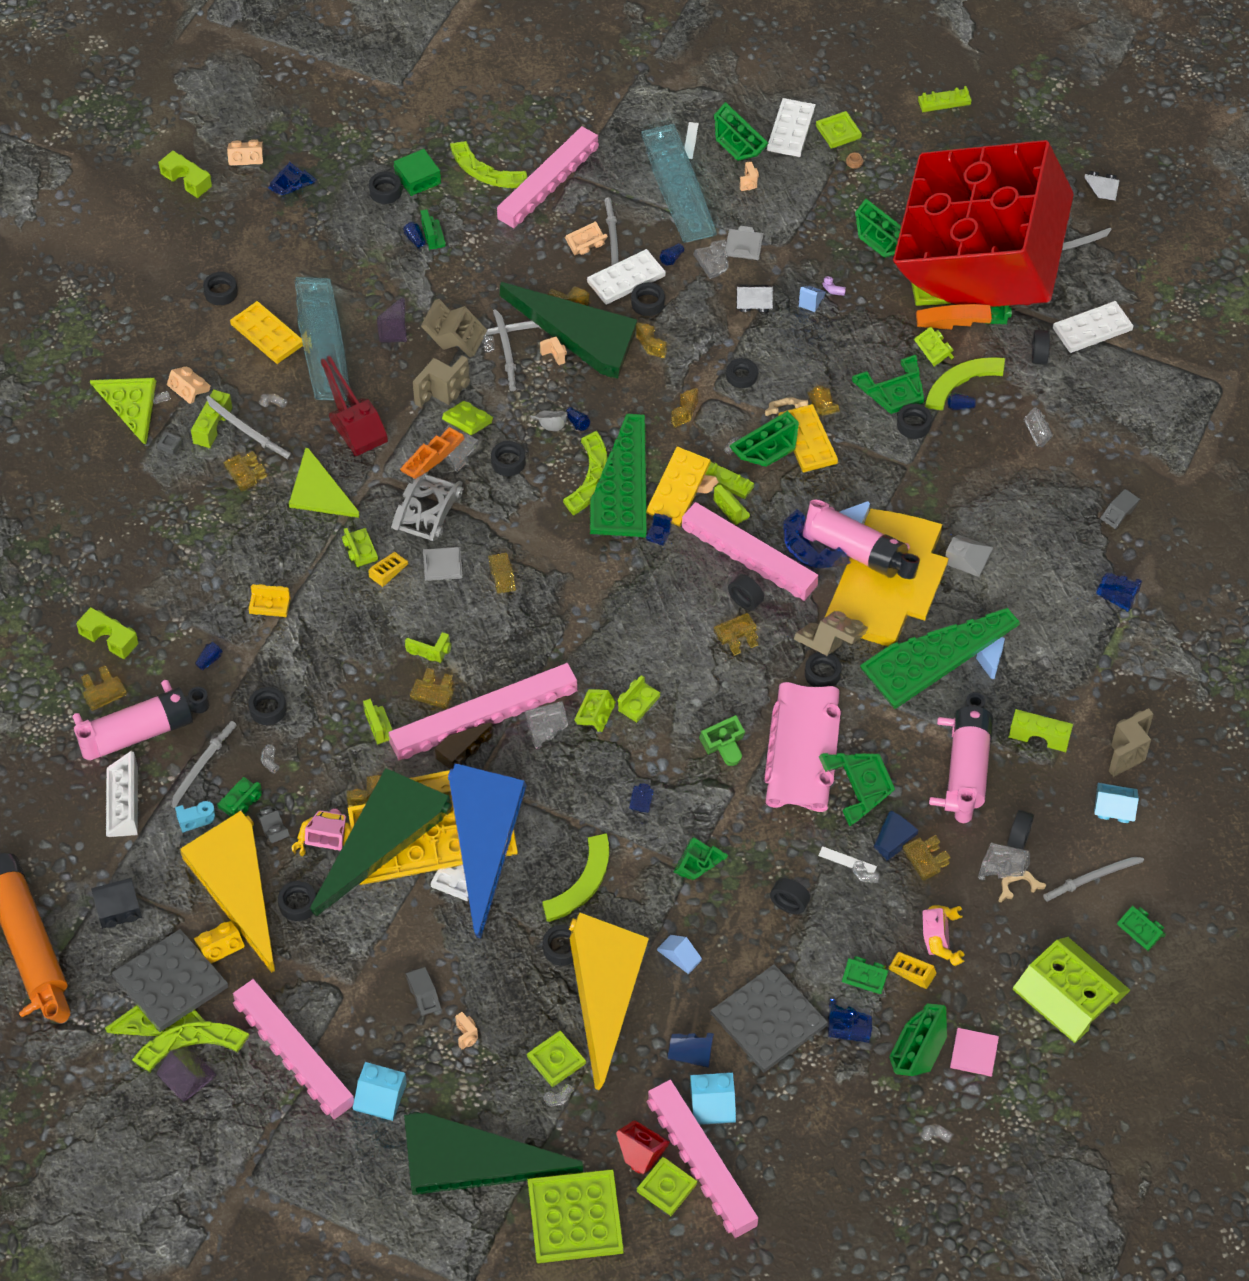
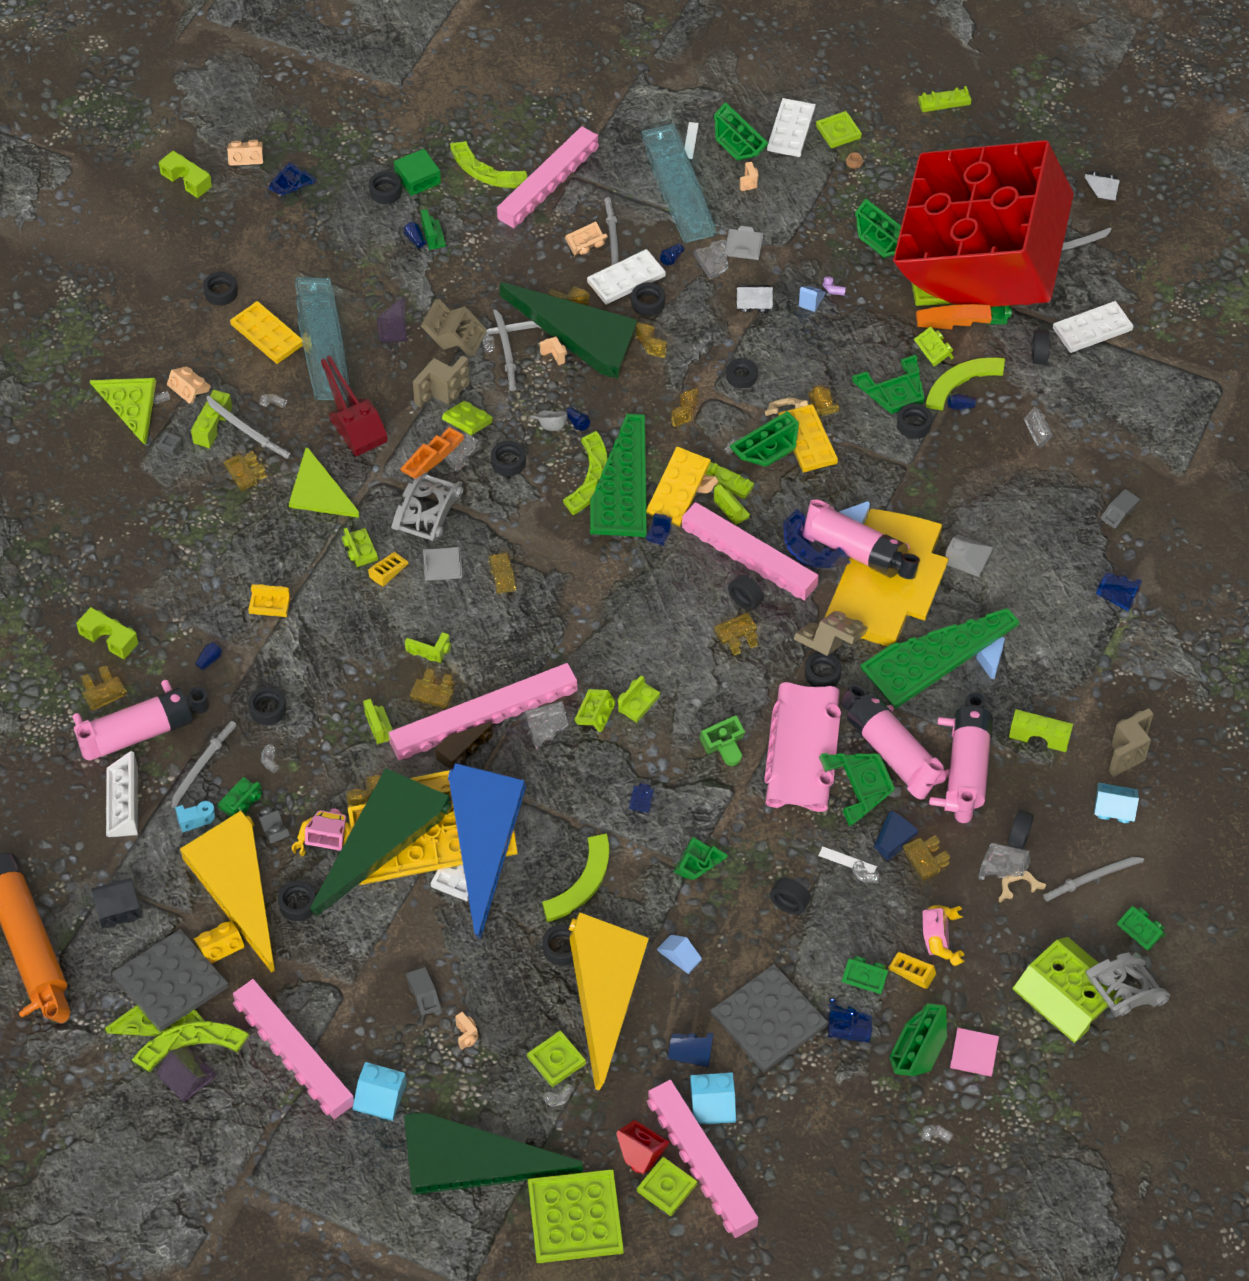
(893, 741): none -> bright pink piece
(1133, 997): none -> light grey fence

